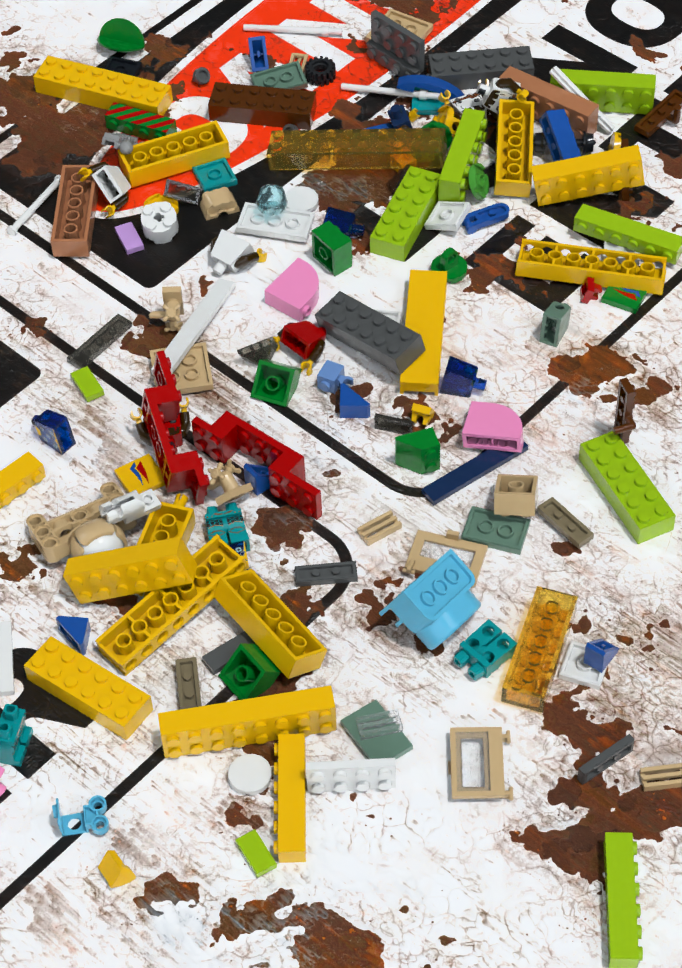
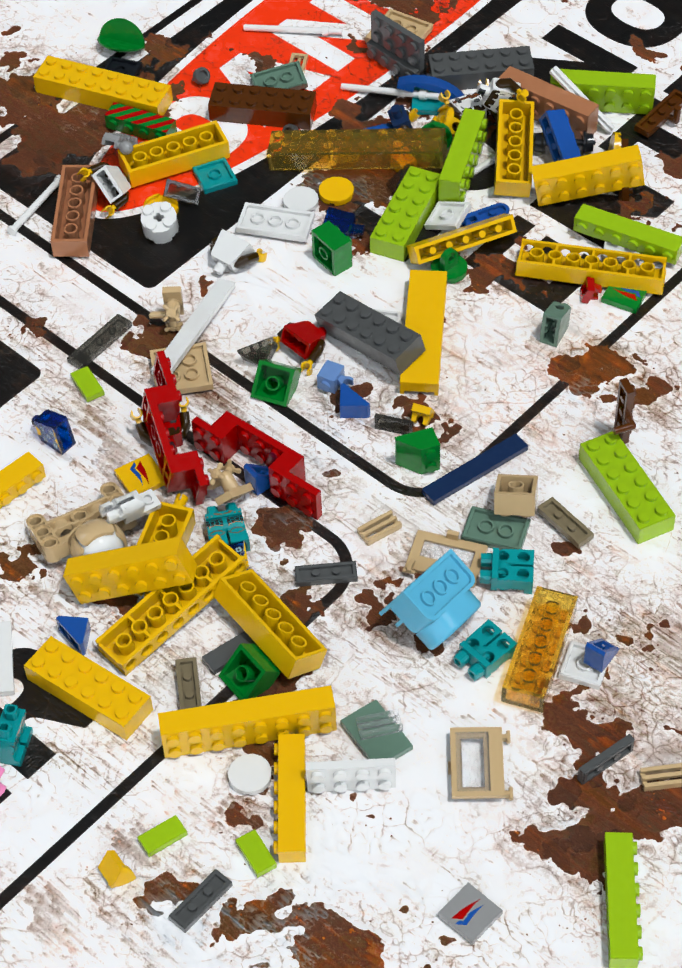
(89, 818): medium azure piece -> none
(129, 238): lavender tile -> none
(162, 836): none -> lime tile
(200, 900): none -> dark grey tile
(217, 202): tan cylinder -> none
(258, 53): blue slope -> none
(271, 200): clear light blue hair -> none
(294, 290): bright pink brick -> none
(320, 64): black tyre -> none
(336, 191): none -> yellow tile
(461, 378): clear blue torso -> none
(462, 238): none -> yellow brick
(470, 913): none -> light grey tile
(478, 181): bright green tile -> none
(492, 428): bright pink brick -> none
(509, 569): none -> teal hips

